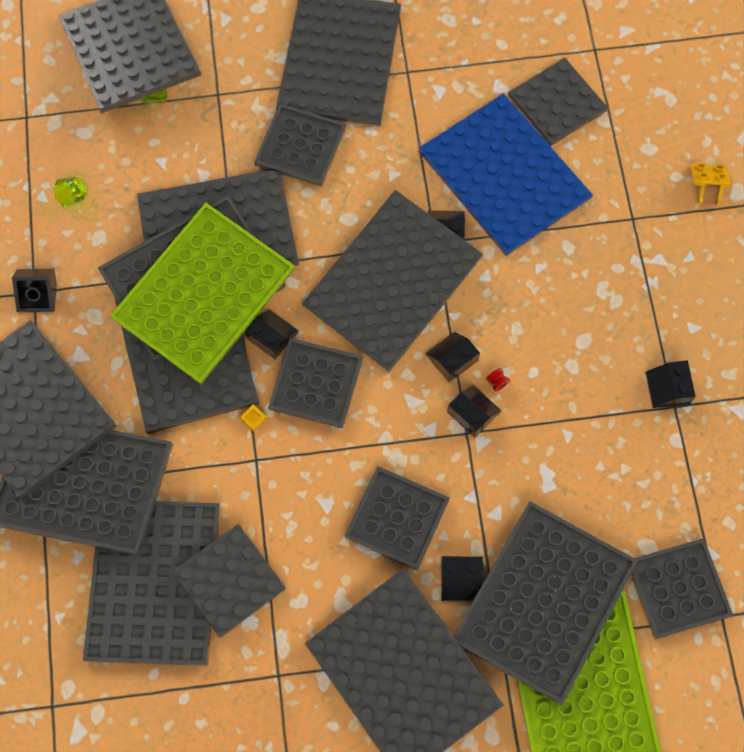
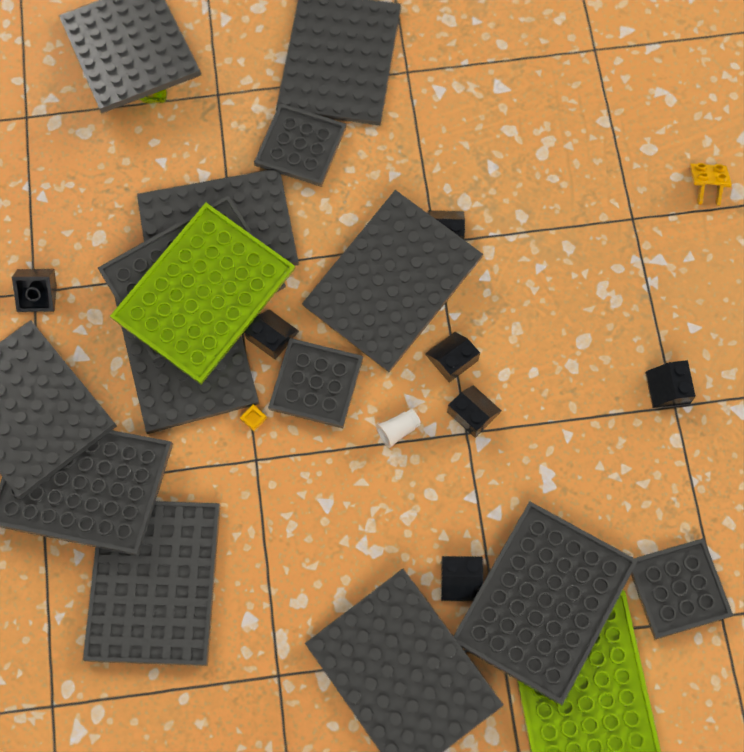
(70, 191): clear neon green hair -> none
(228, 580): dark grey plate -> none
(397, 518): dark grey plate -> none
(398, 427): none -> white plant
(498, 379): red wheel -> none
(505, 174): blue plate -> none
(557, 101): dark grey plate -> none

